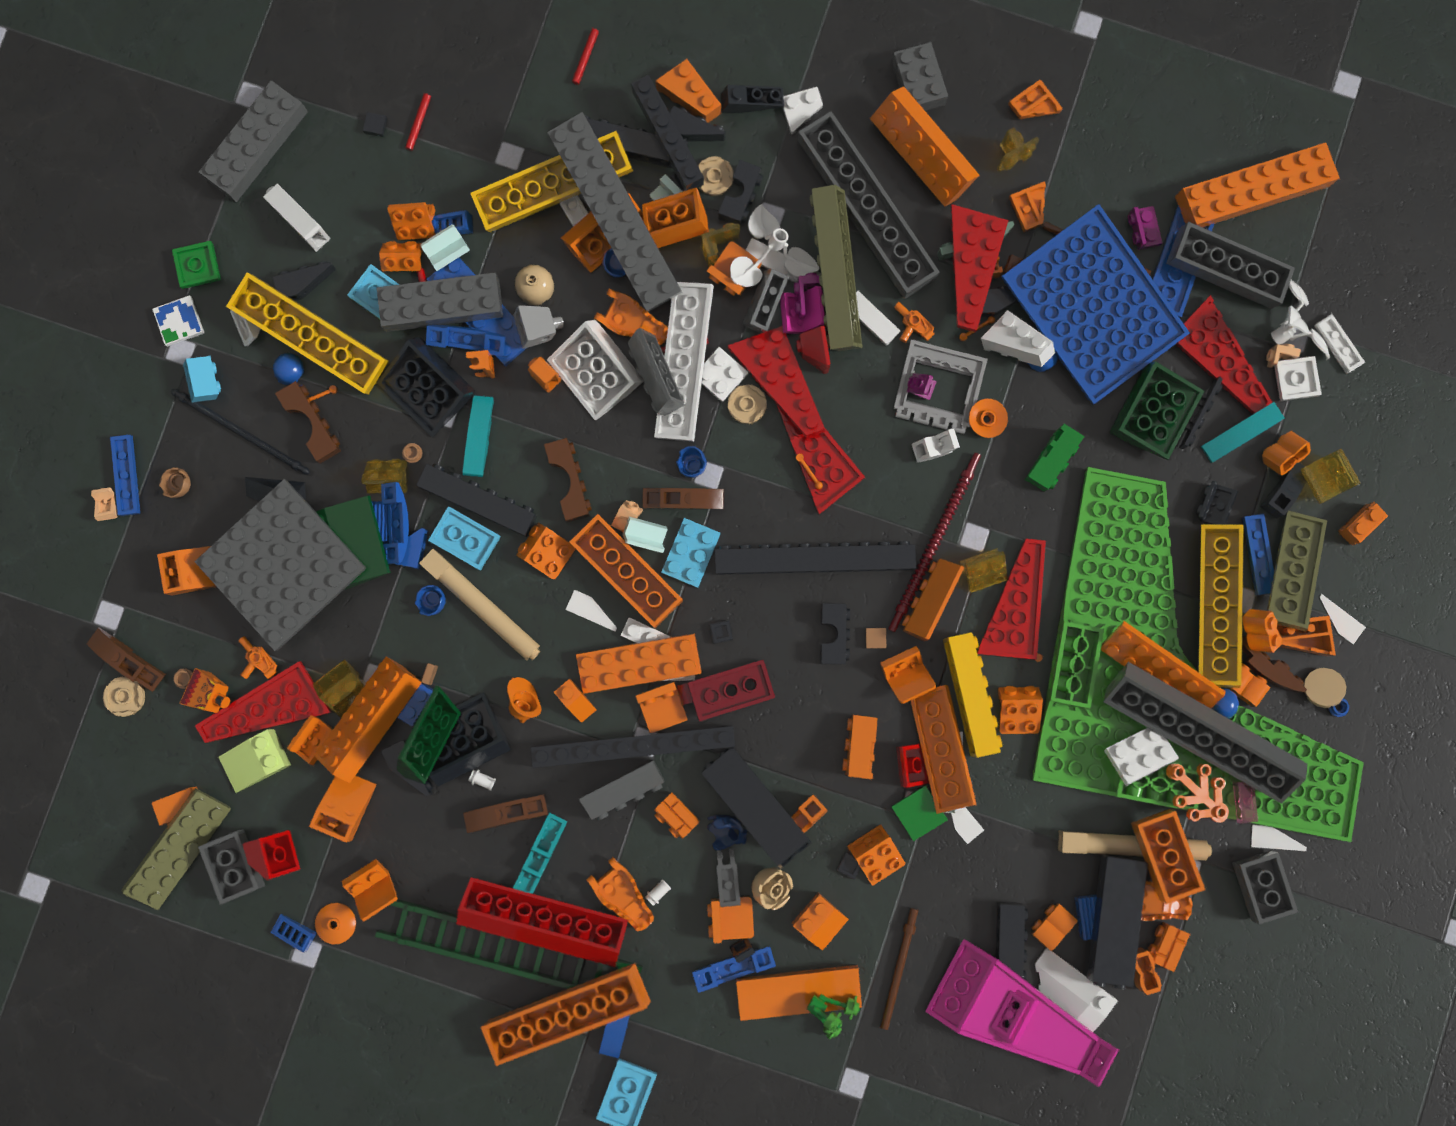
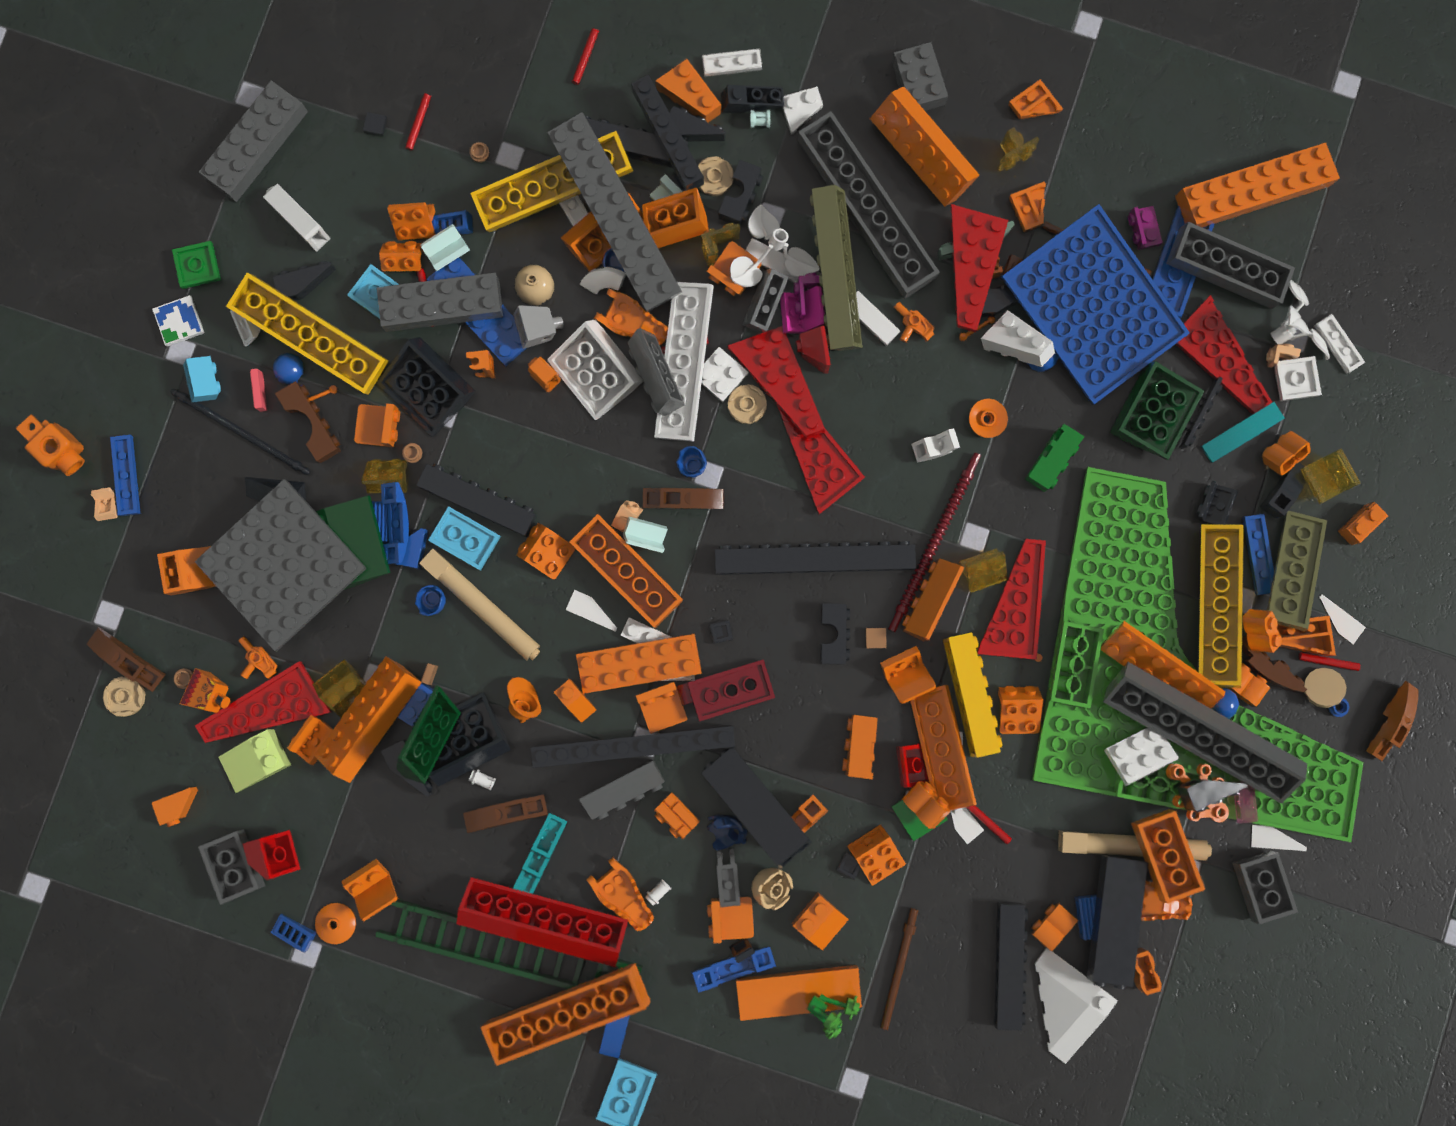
(61, 446): none -> orange piece
(175, 482): medium nougat hair -> none
(176, 849): olive plate -> none
(258, 390): none -> coral tile
(343, 808): orange slope -> none
(377, 425): none -> orange bracket
(465, 338): blue slope -> none
(478, 436): teal slope -> none
(479, 152): none -> medium nougat plate
(573, 504): reddish brown arch -> none
(603, 278): none -> white tile
(691, 553): medium azure plate -> none
(732, 62): none -> white tile
(760, 118): none -> light aqua bush
(799, 458): orange hinge -> none
(921, 385): magenta bracket -> none
(926, 804): none -> orange brick
(947, 360): light grey hinge -> none
(981, 996): dark pink wing -> none
(990, 824): none -> red bar
(1168, 946): orange brick -> none
(1200, 793): none -> slope
(1329, 661): none -> red bar
(1400, 717): none -> dark orange slope

